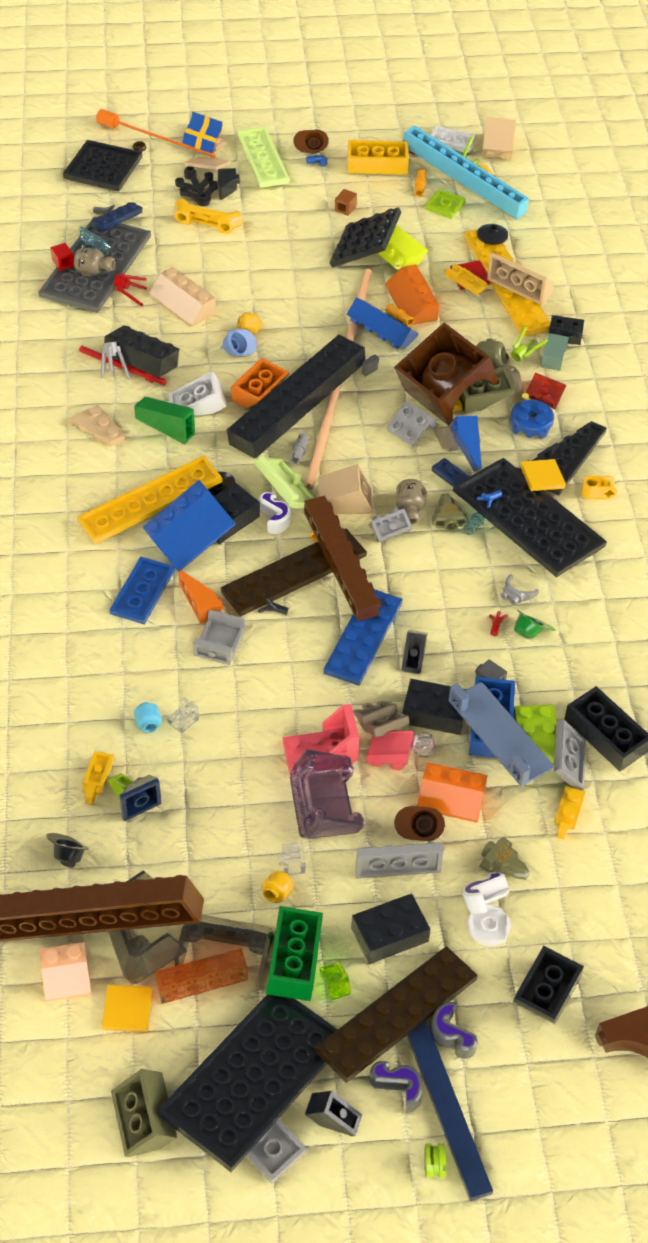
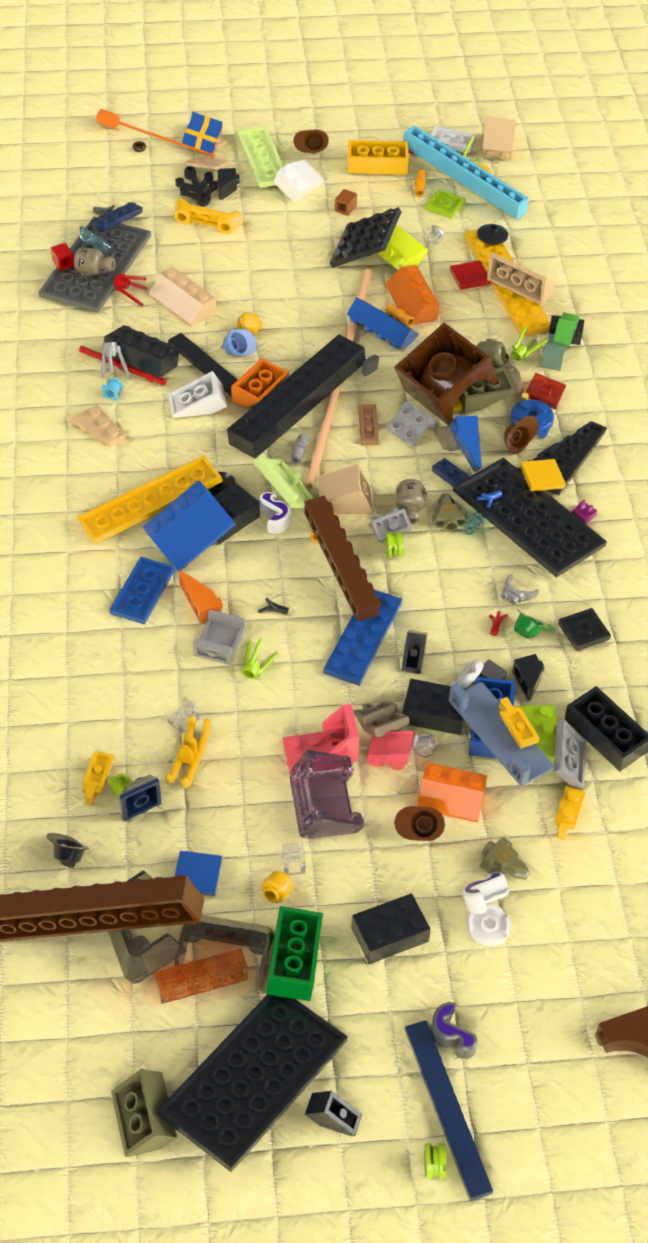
(65, 971): light nougat slope -> none
(102, 165): black plate -> none
(112, 388): none -> medium azure brick
(127, 1008): yellow tile -> none
(147, 717): medium azure head -> none
(167, 417): green slope -> none
(189, 752): none -> yellow piece
(201, 870): none -> blue tile
(202, 360): none -> black tile
(251, 666): none -> lime plant
(276, 1152): light grey plate -> none
(282, 577): dark brown plate -> none
(297, 179): none -> white slope
(322, 160): blue arm -> none
(335, 980): clear neon green bracket -> none
(368, 424): none -> medium nougat tile
(394, 544): none -> lime wheel
(395, 1014): dark brown plate -> none
(399, 860): light grey plate -> none
(401, 1079): dark grey animal -> none
(434, 234): none -> clear piece
(466, 279): yellow hinge -> none
(469, 673): none -> white tile
(517, 724): none -> yellow hinge
(520, 434): none -> reddish brown piece
(528, 673): none -> black slope
(549, 985): black brick -> none
(565, 329): none -> bright green slope
(584, 512): none -> magenta tile
(584, 629): none -> black plate
(596, 487): yellow piece -> none

